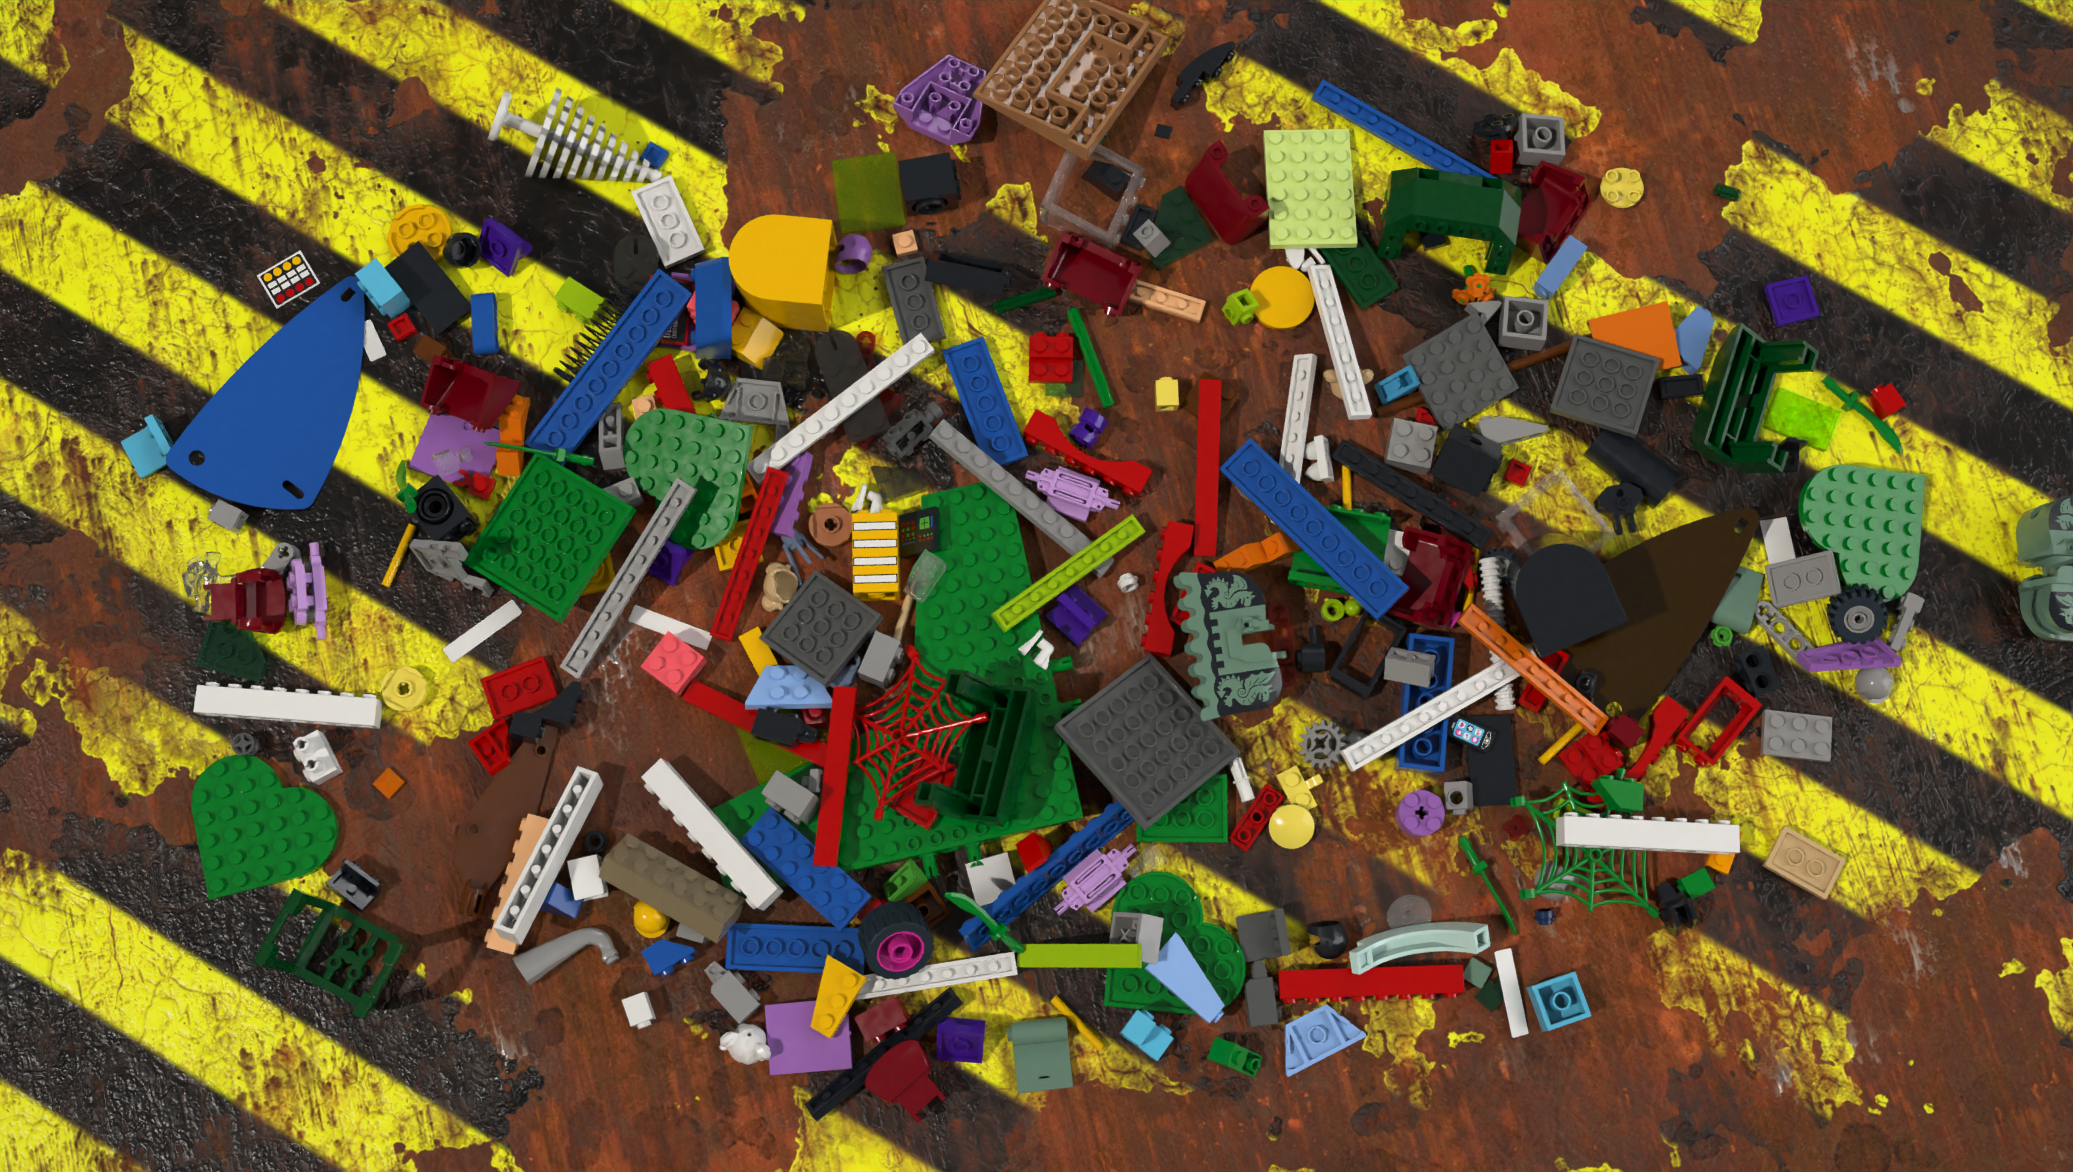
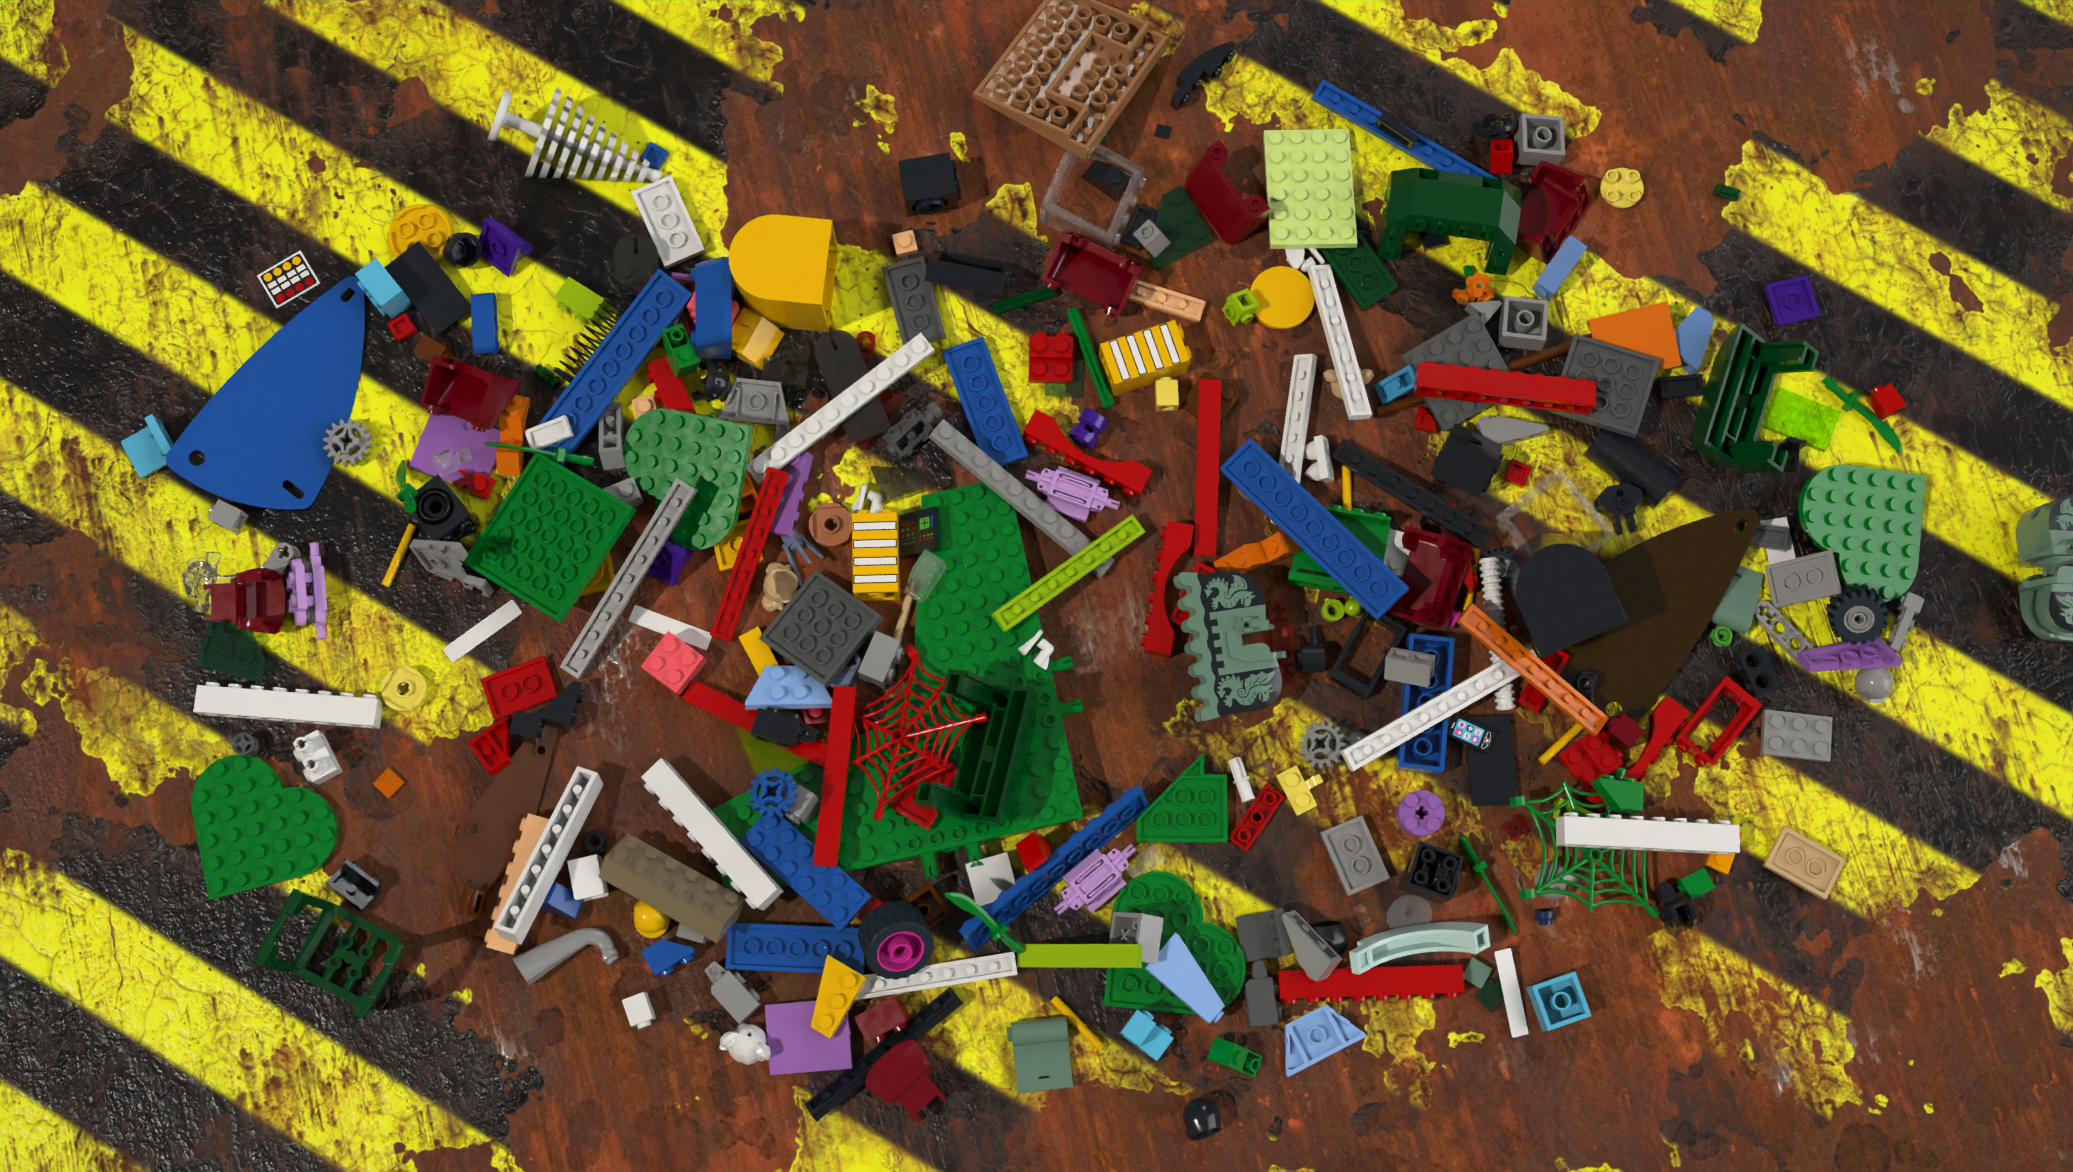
(348, 451): none -> light grey gear
(372, 342): white sticker -> none
(546, 375): none -> dark green piece
(549, 433): none -> white tile
(679, 351): none -> green slope
(780, 788): none -> blue gear
(814, 782): light grey tile -> none
(854, 248): medium lavender helmet -> none
(868, 193): clear neon green piece -> none
(904, 882): bright green slope -> none
(943, 101): medium lavender wedge -> none
(960, 1040): dark purple bracket -> none
(1075, 615): dark purple bracket -> none
(1127, 582): white plate -> none
(1144, 357): none -> yellow brick
(1146, 741): dark grey plate -> none
(1201, 1118): none -> black helmet
(1291, 826): light yellow dish -> none
(1311, 950): none -> light grey slope
(1354, 855): none -> light grey plate
(1396, 131): none -> black tile
(1410, 446): light grey brick -> none
(1431, 872): none -> black brick
(1451, 789): light grey brick -> none
(1505, 388): none -> red brick
(1770, 537): none -> dark grey tile

